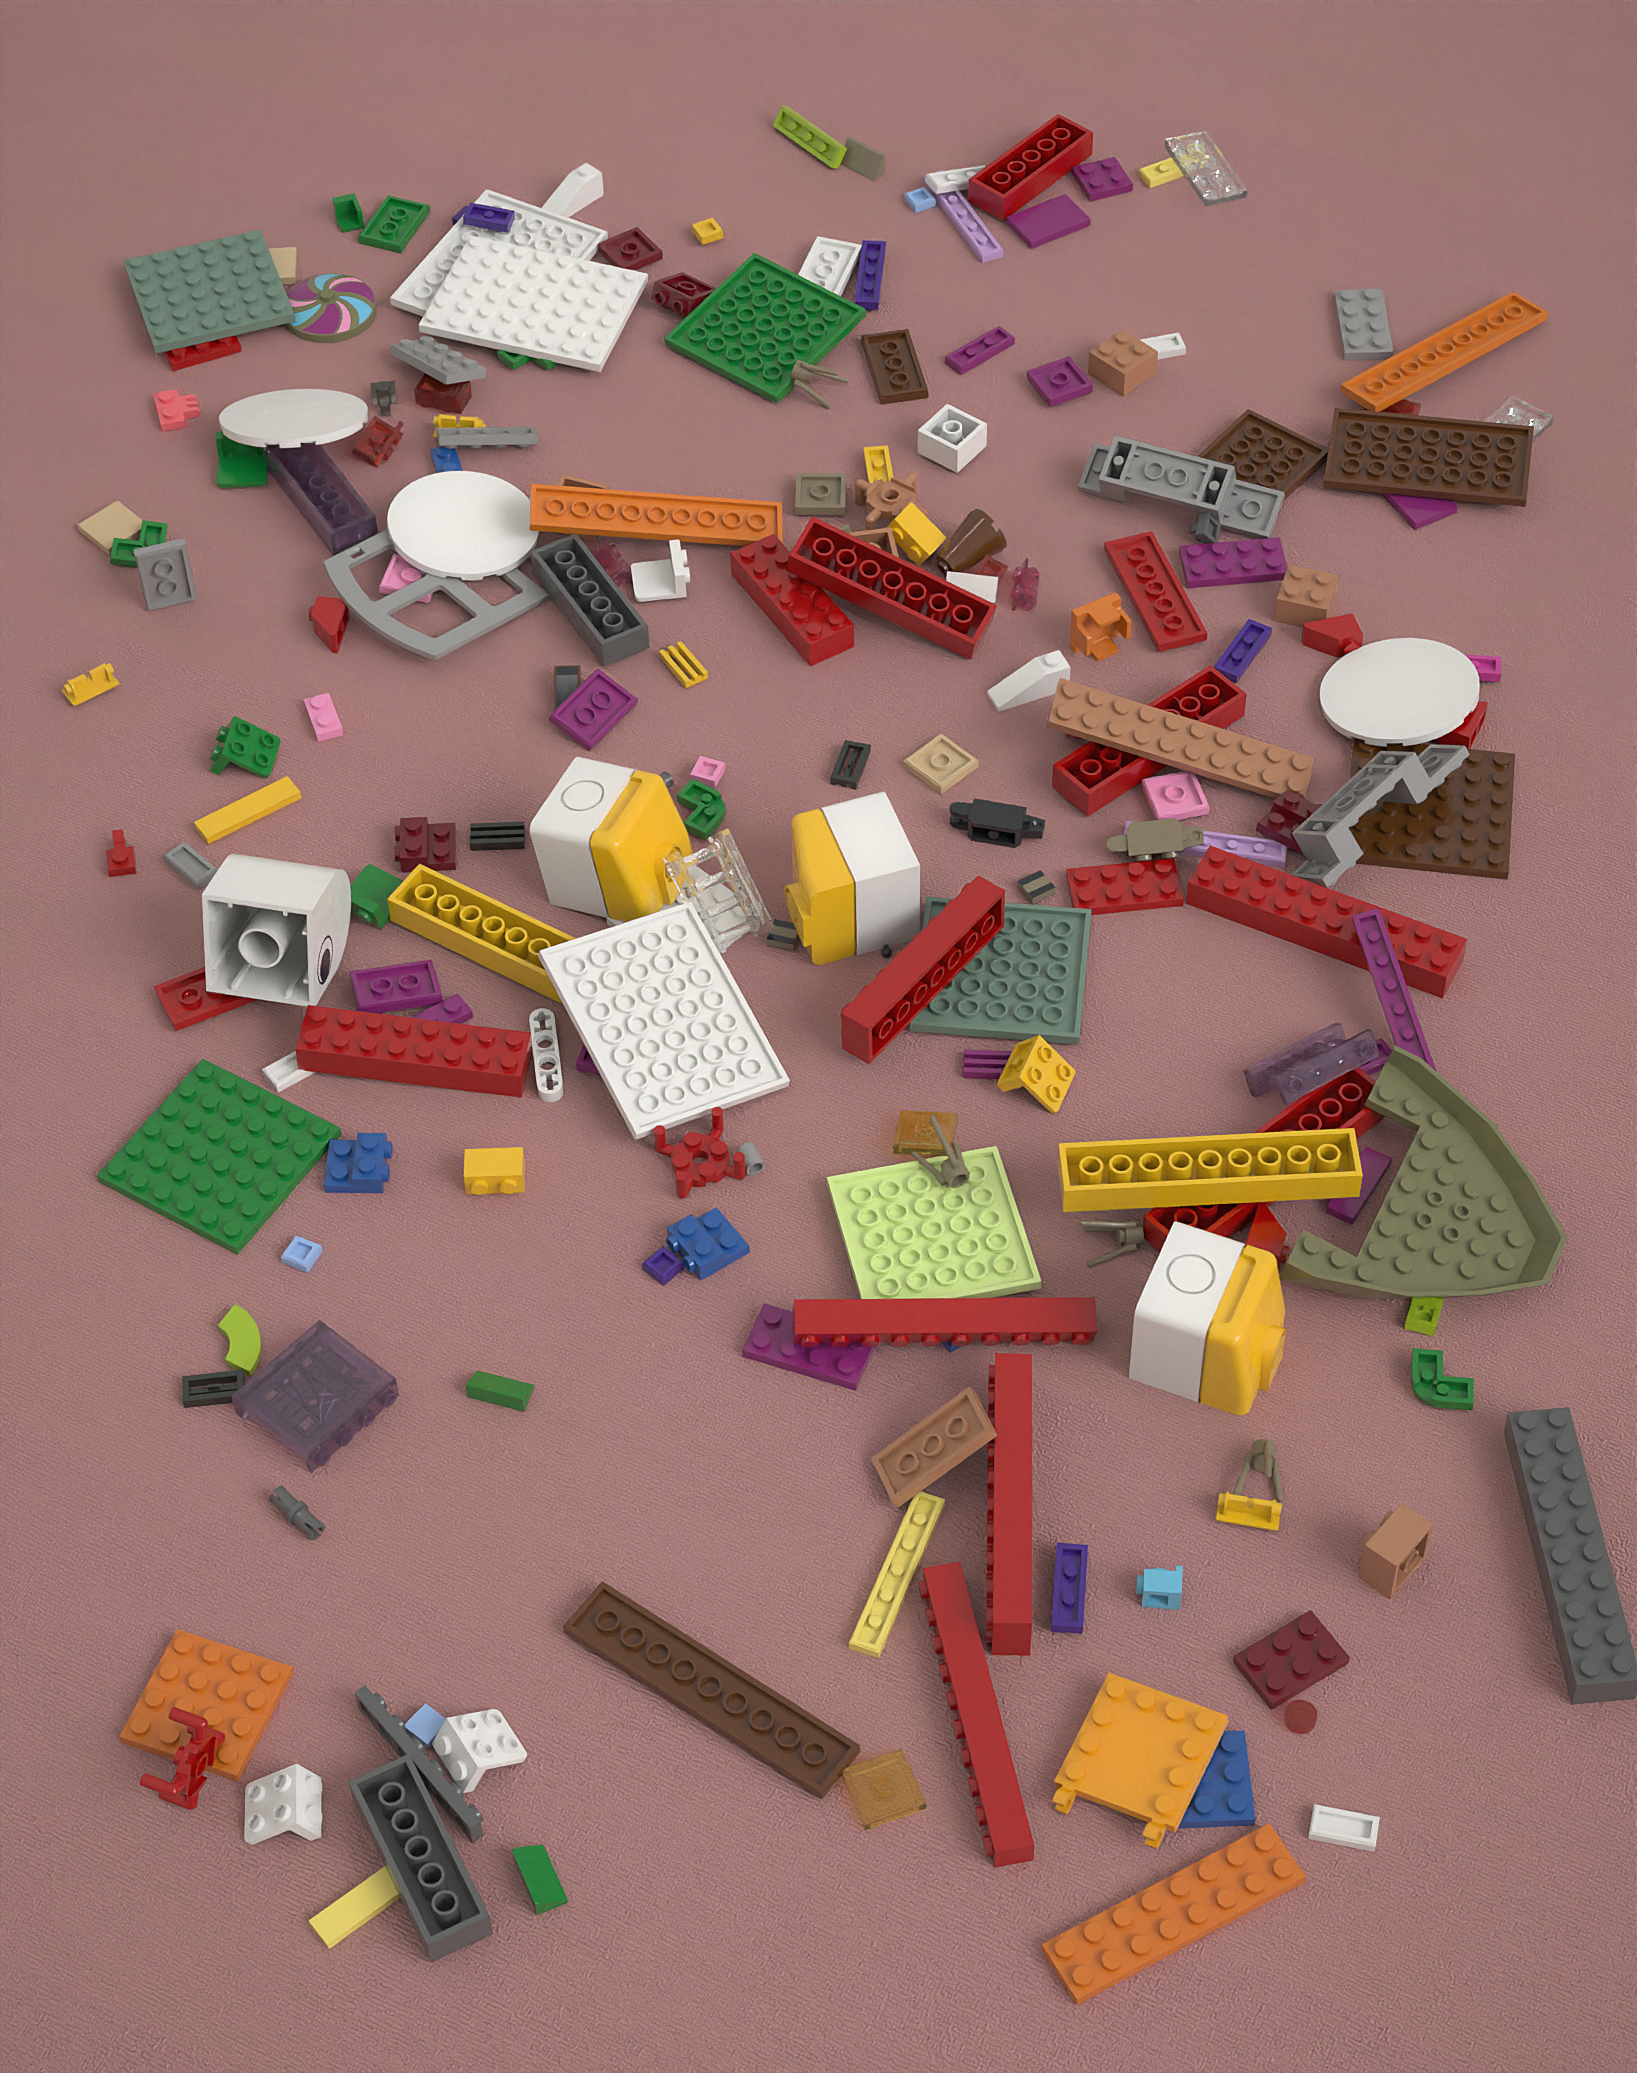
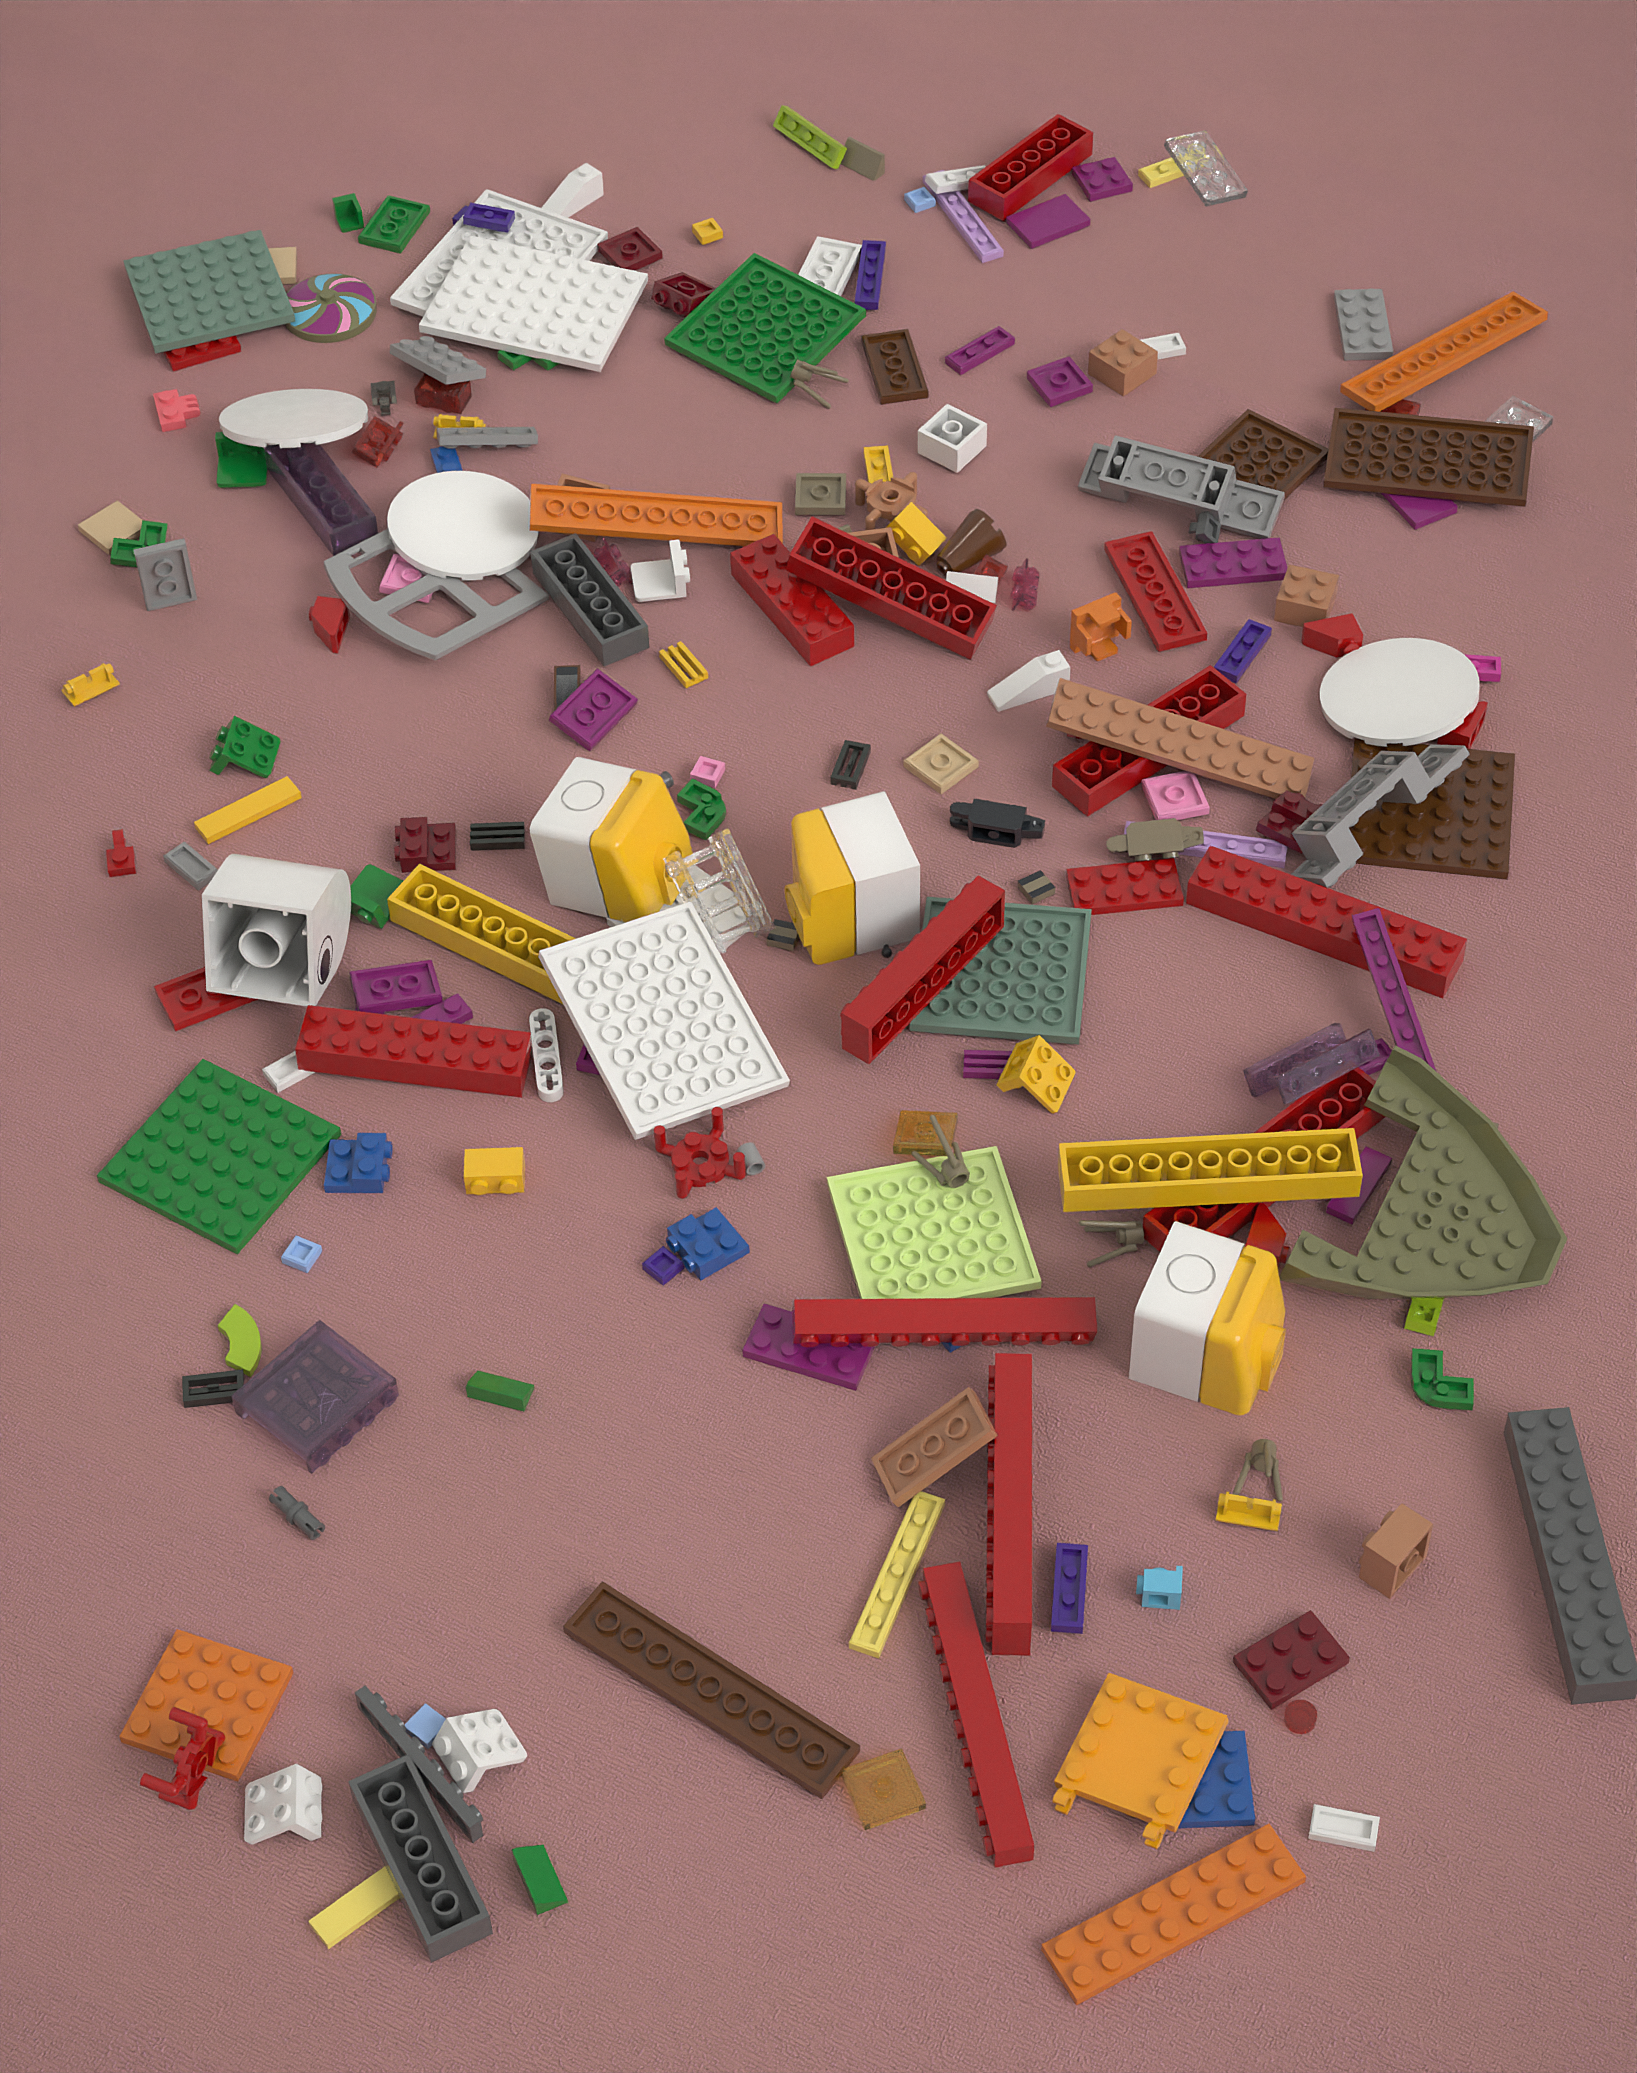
(323, 717): bright pink plate -> none

